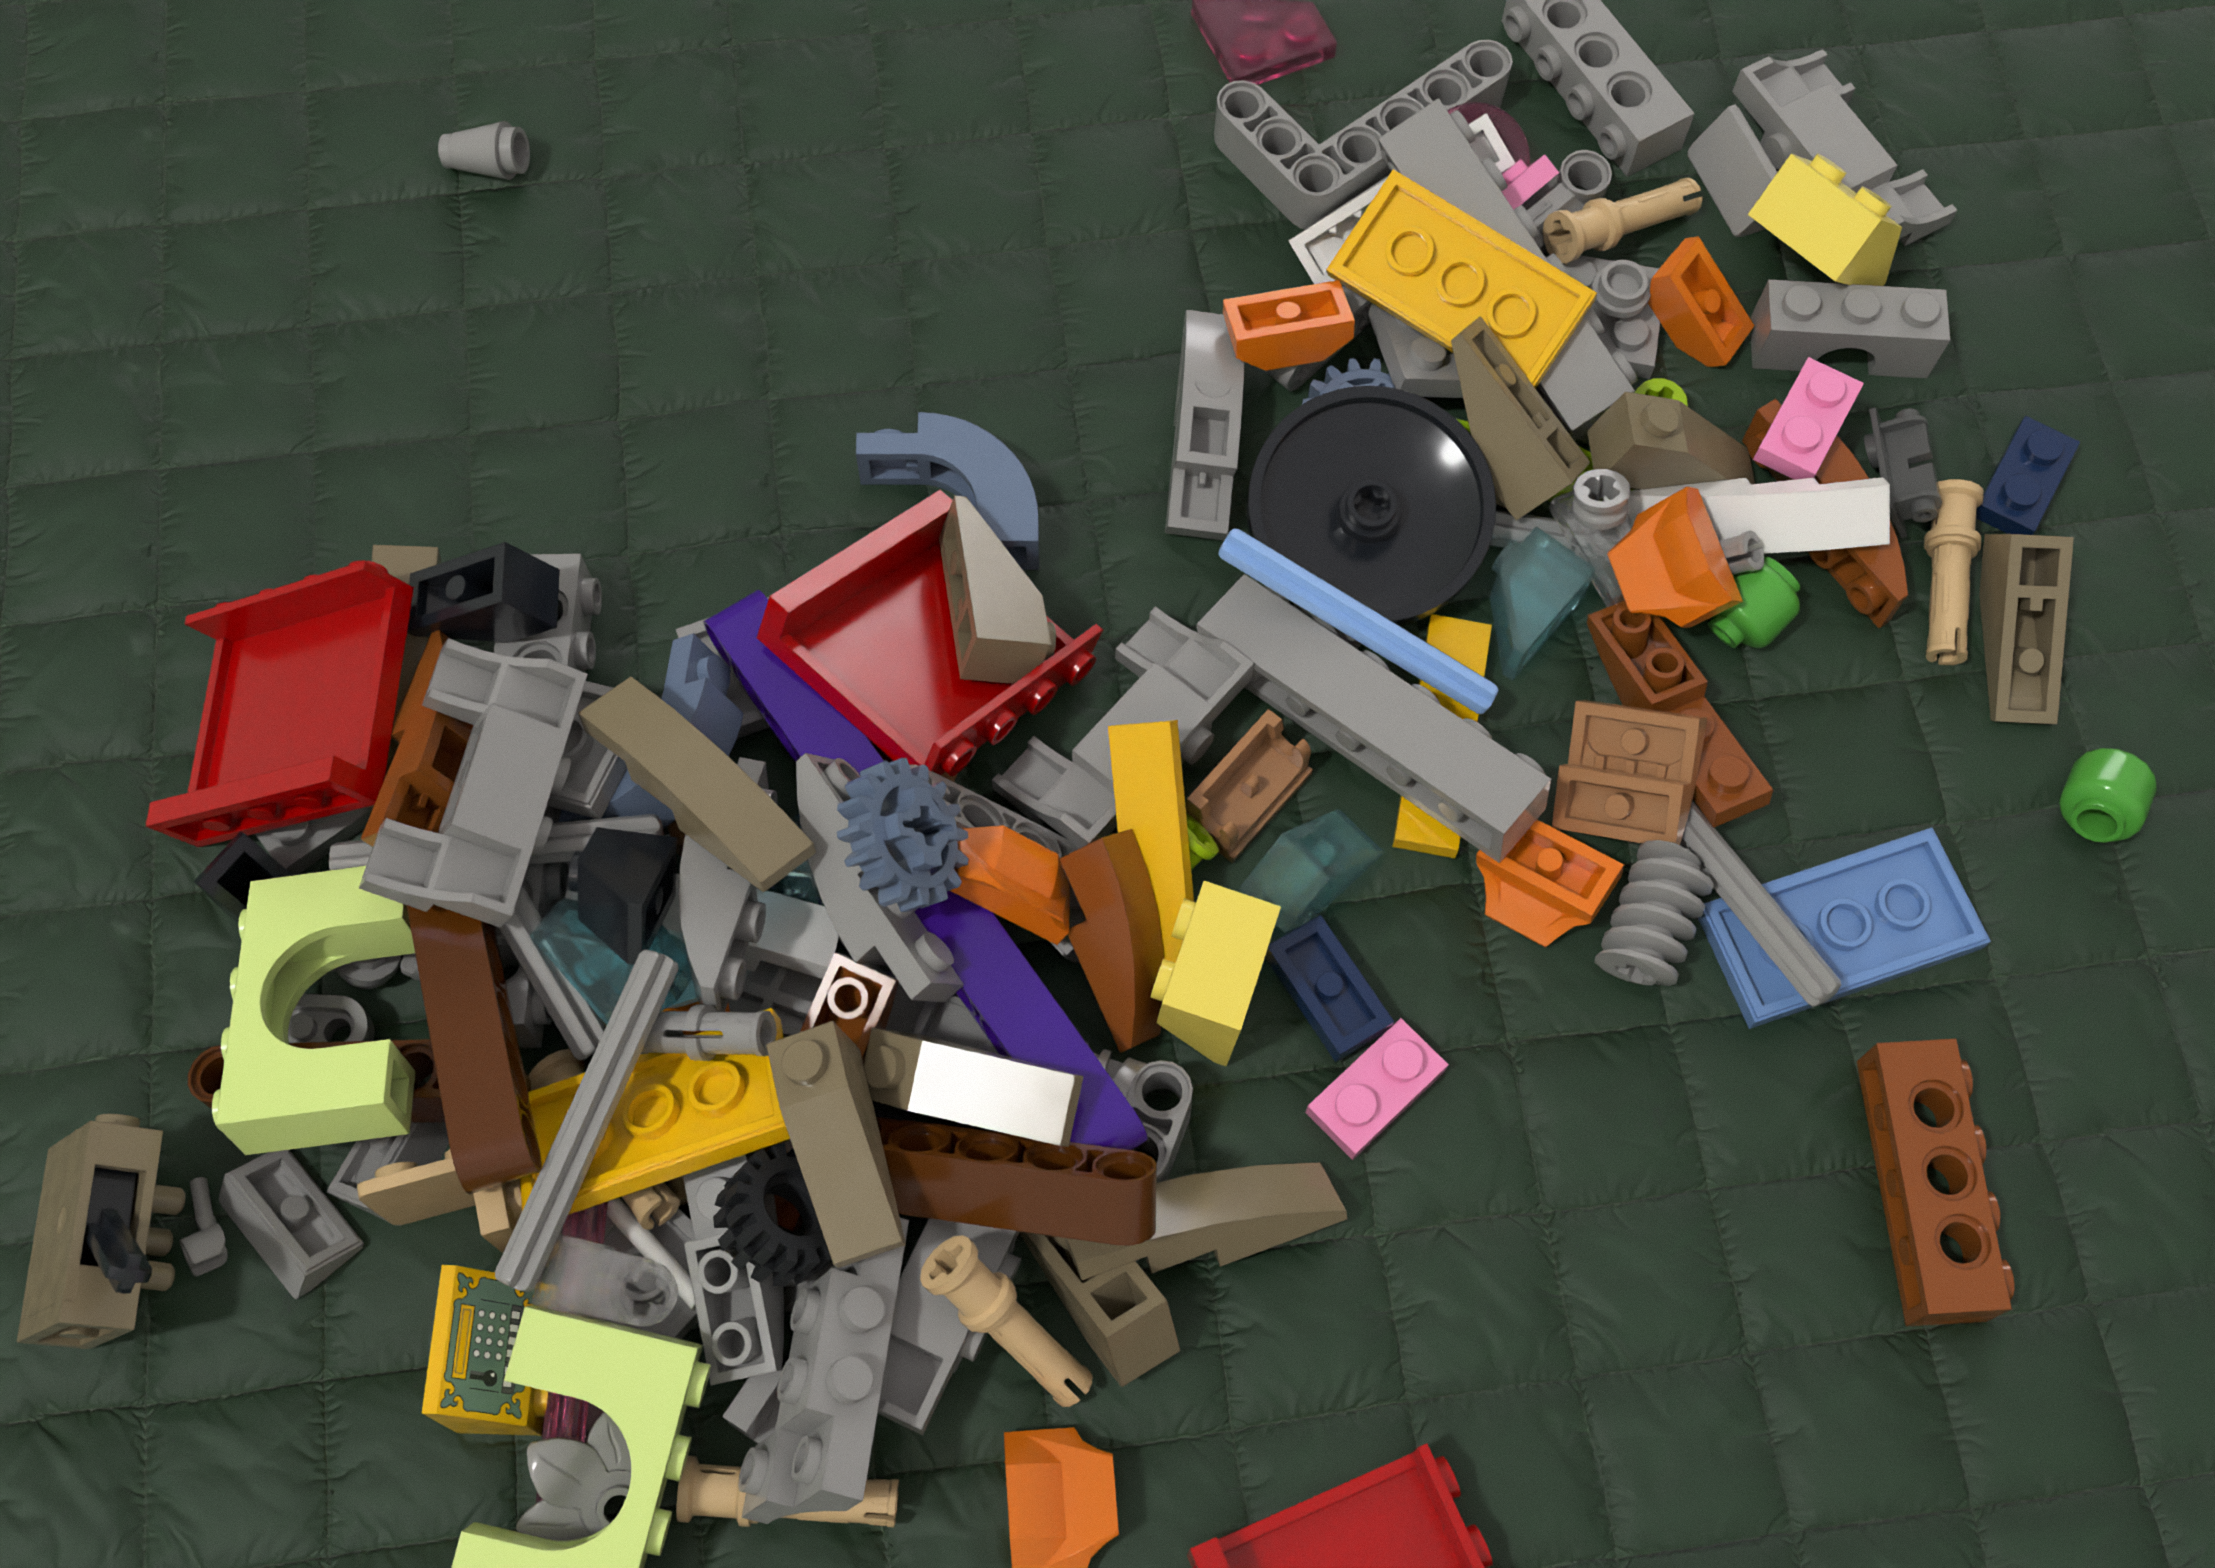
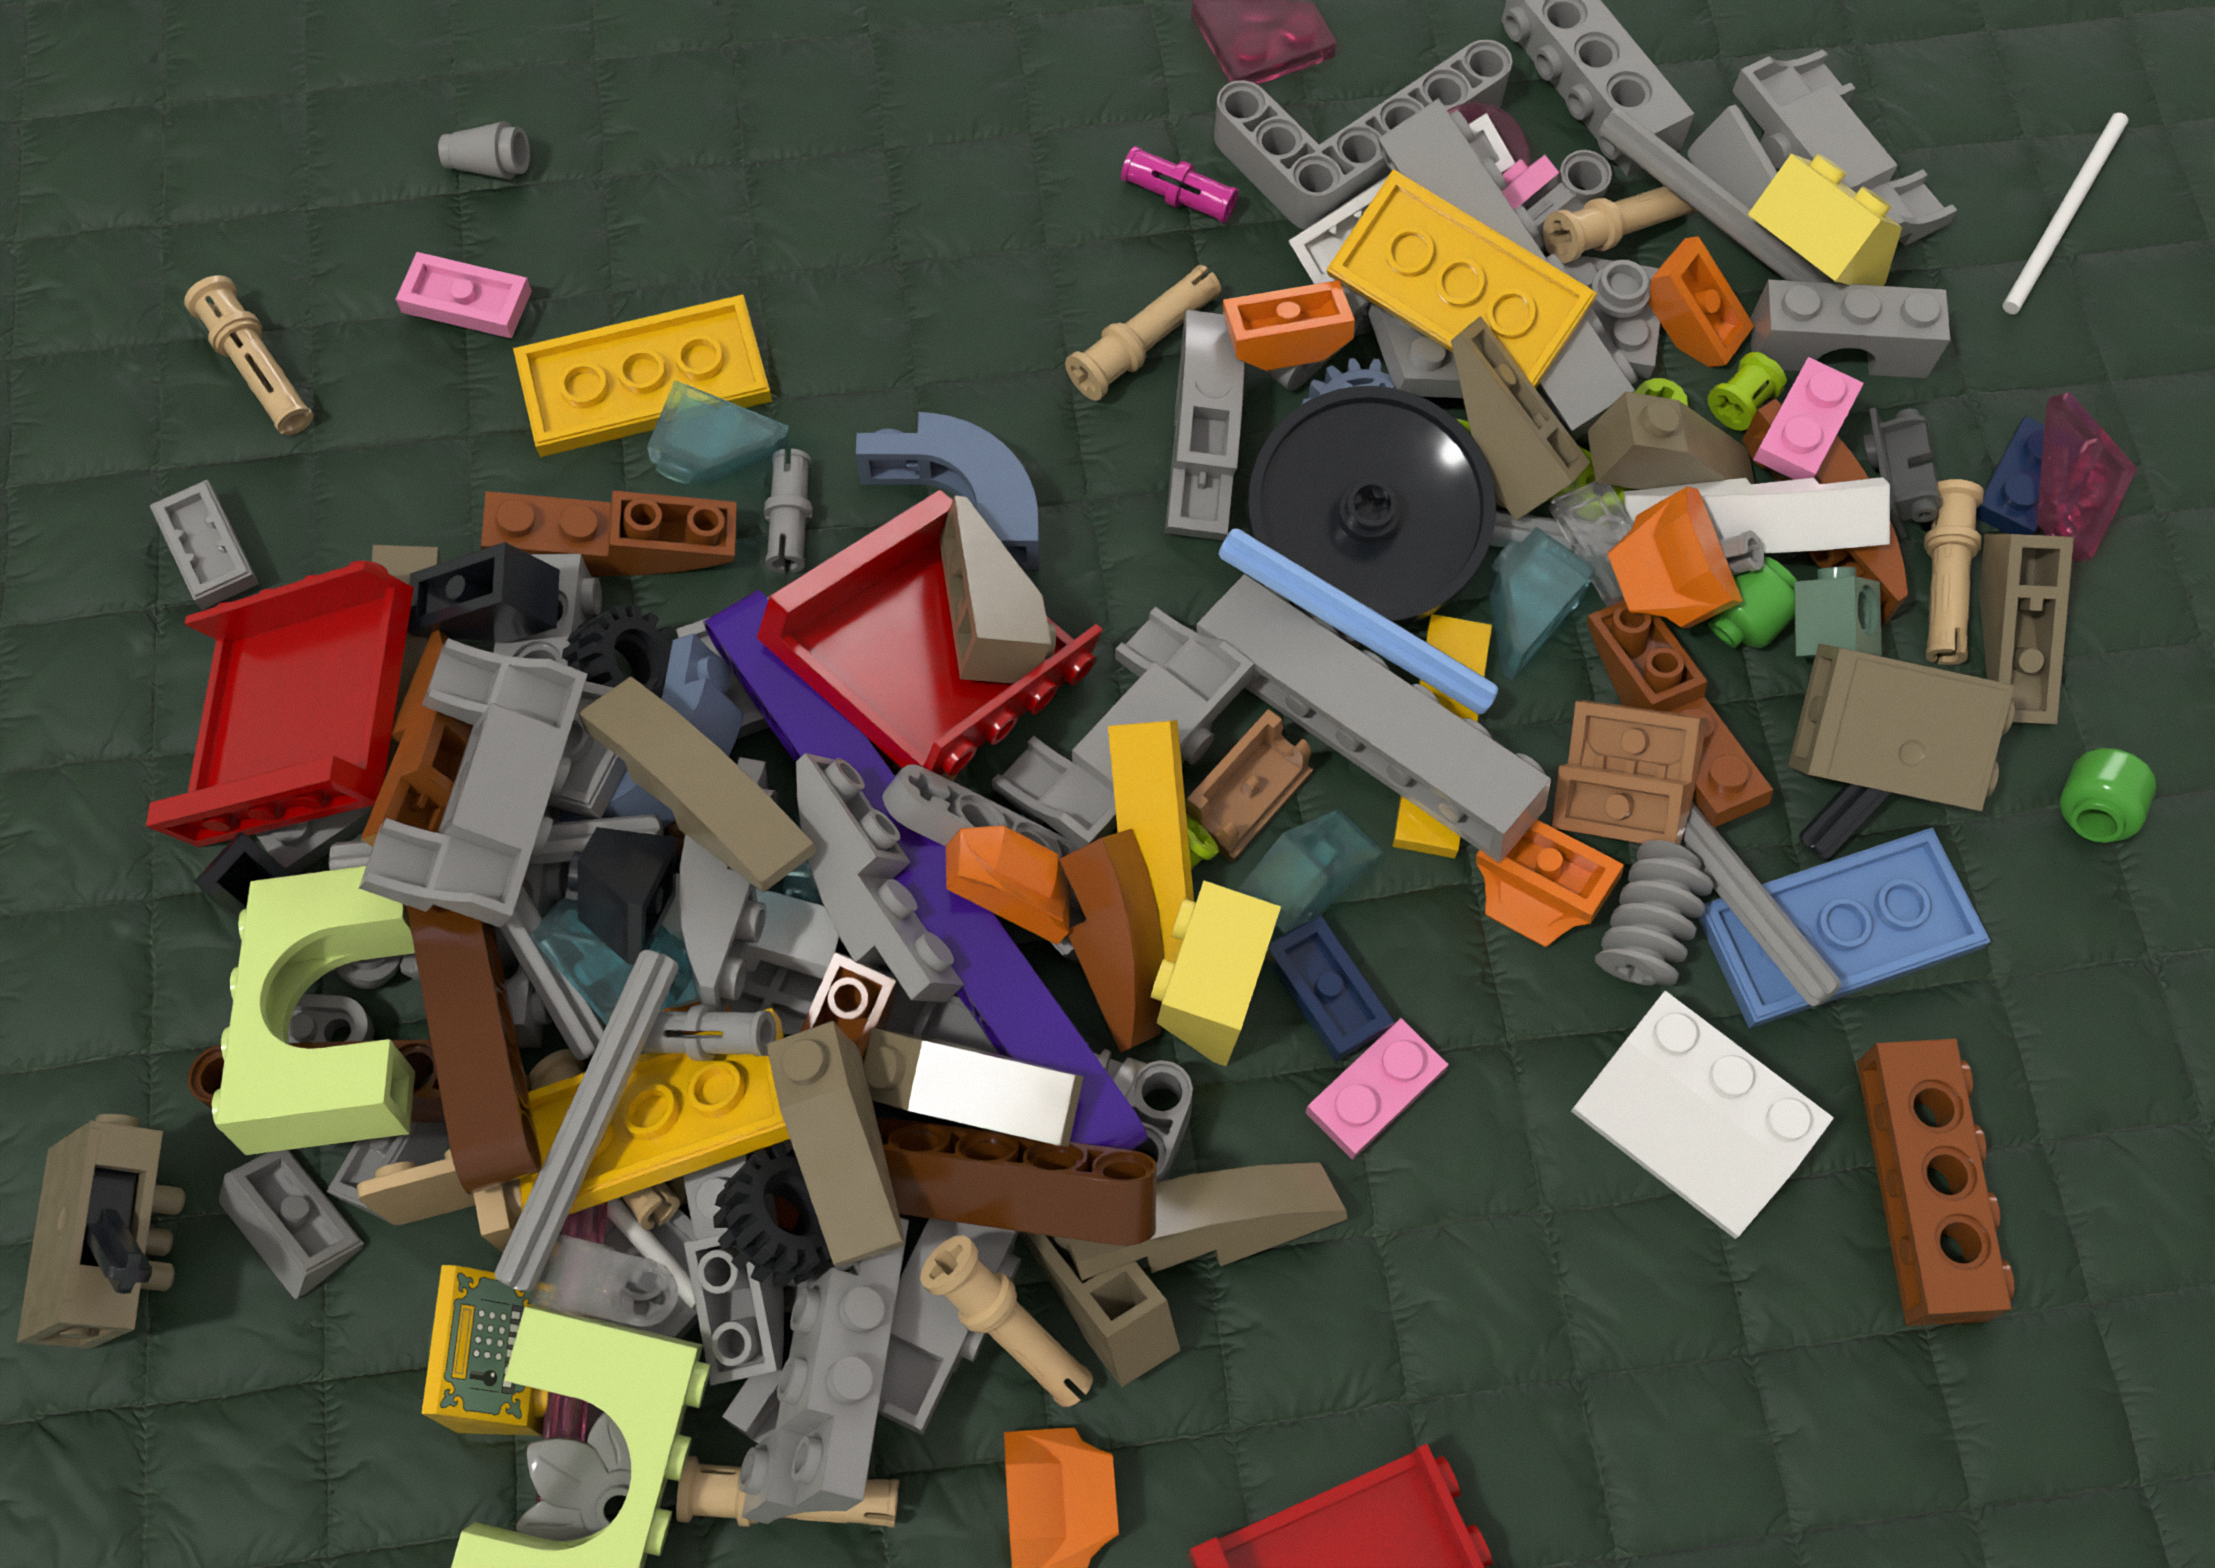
(204, 544): none -> light grey plate
(205, 1248): light grey hand -> none
(238, 336): none -> tan pin
(463, 295): none -> bright pink plate
(616, 537): none -> dark orange slope
(620, 375): none -> yellow tile
(629, 634): none -> black tyre
(710, 436): none -> clear light blue slope
(788, 511): none -> light grey pin
(902, 835): sand blue gear -> none
(1125, 345): none -> tan pin
(1146, 168): none -> dark pink pin
(1596, 485): light grey bush -> none
(1702, 1115): none -> white slope
(1705, 197): none -> light grey axle
(1747, 390): none -> lime bush
(1837, 612): none -> sand green brick
(1895, 731): none -> dark tan piece
(2065, 214): none -> white axle
(2080, 476): none -> clear pink wing

